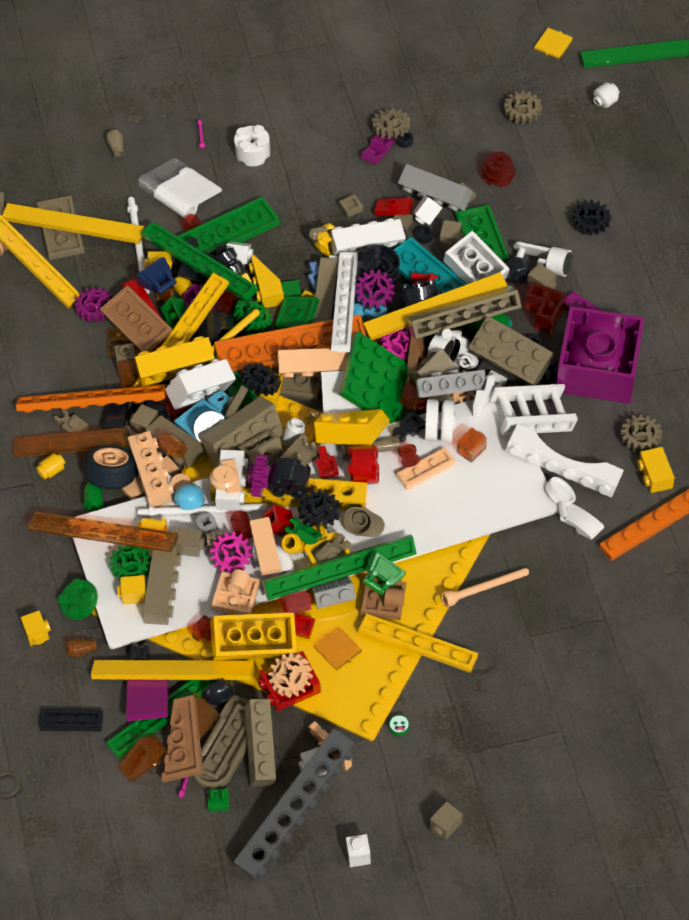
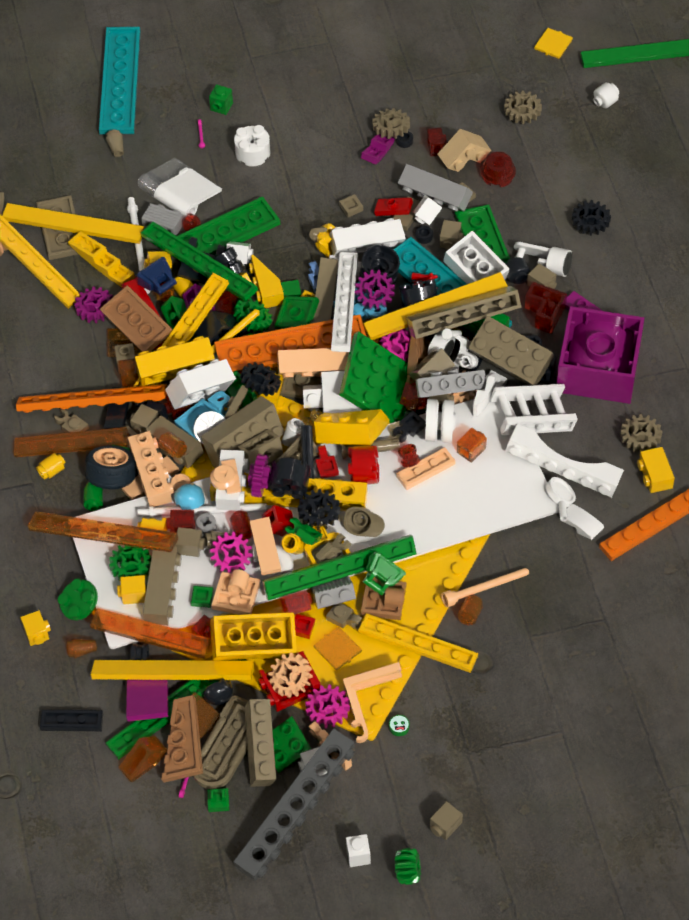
(100, 259): none -> yellow slope
(120, 80): none -> teal plate
(150, 633): none -> clear orange tile
(164, 217): none -> light grey brick
(181, 519): none -> clear red brick
(202, 596): none -> green tile
(221, 99): none -> green brick
(288, 744): none -> green hinge
(307, 447): none -> black axle
(312, 397): none -> white brick
(332, 712): none -> dark pink gear
(342, 615): none -> dark tan plate
(364, 681): none -> light nougat hinge
(407, 866): none -> green gear
(436, 140): none -> clear red brick
(462, 148): none -> tan brick
(470, 610): none -> clear orange brick

